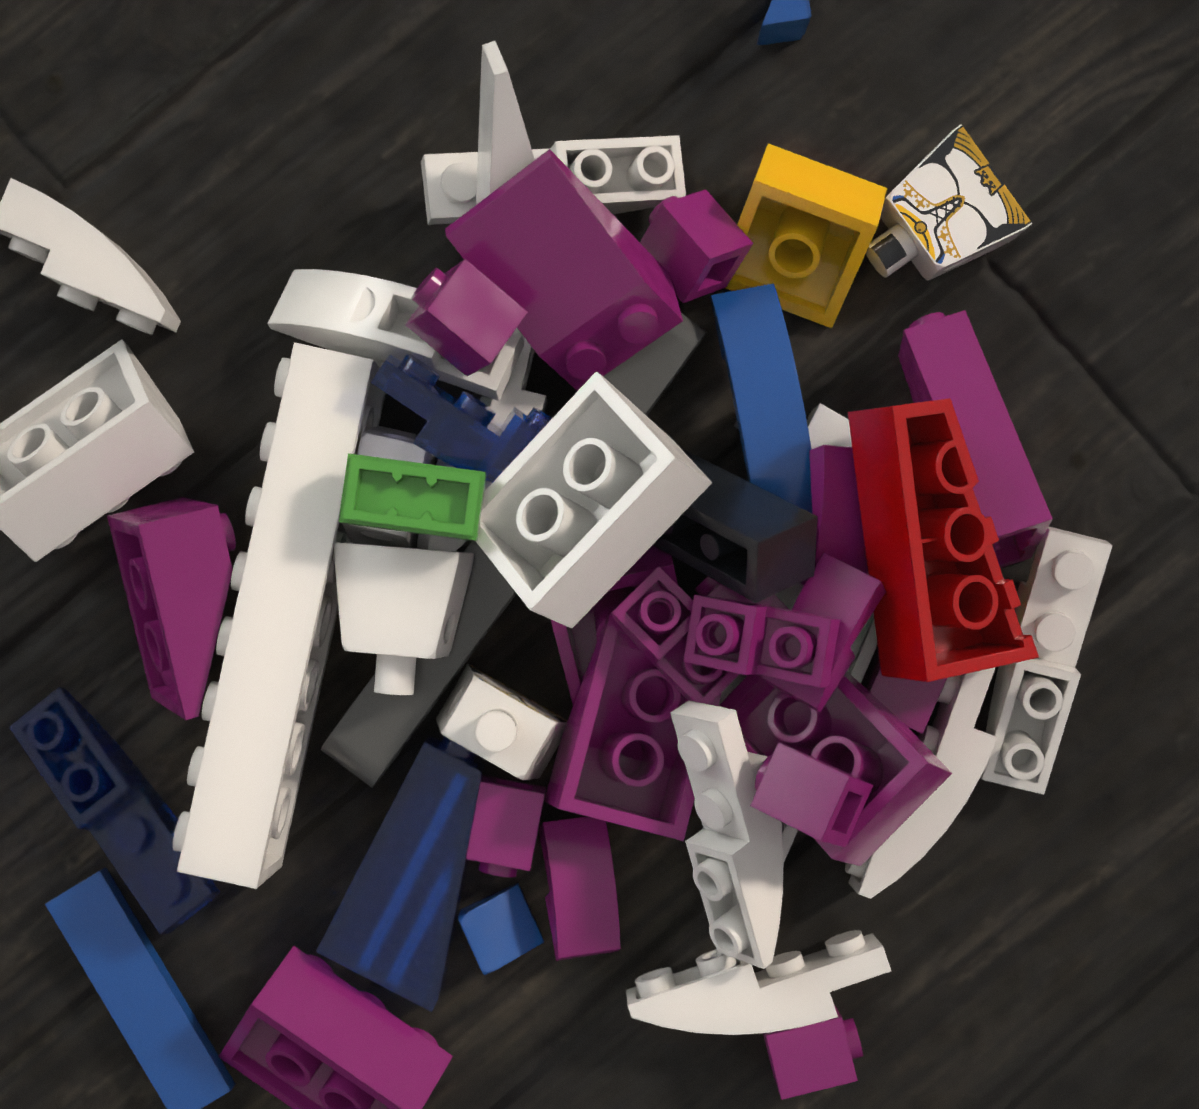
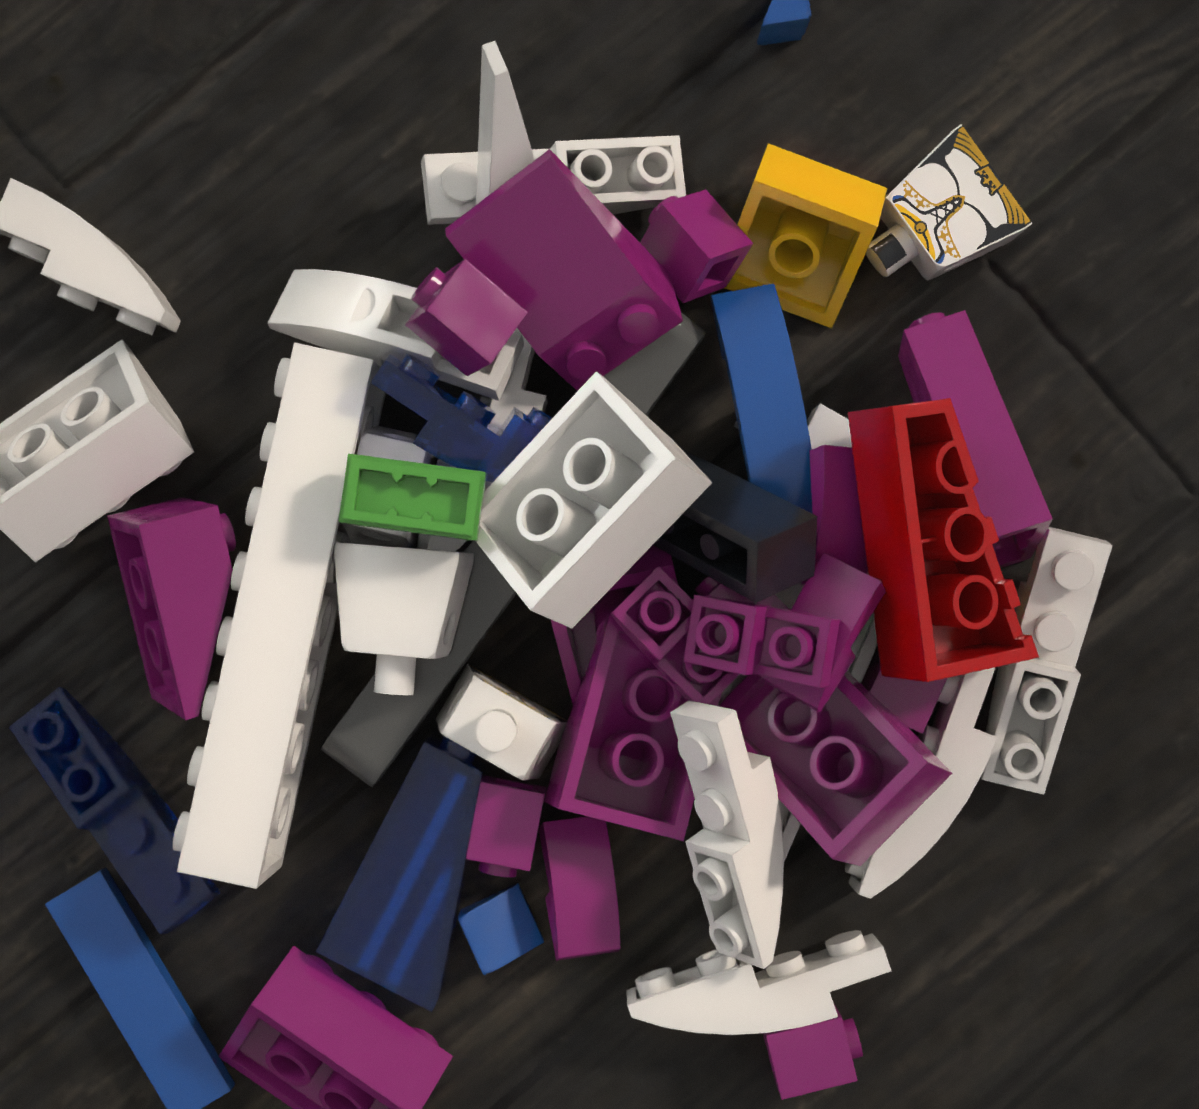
(810, 795): magenta brick -> none

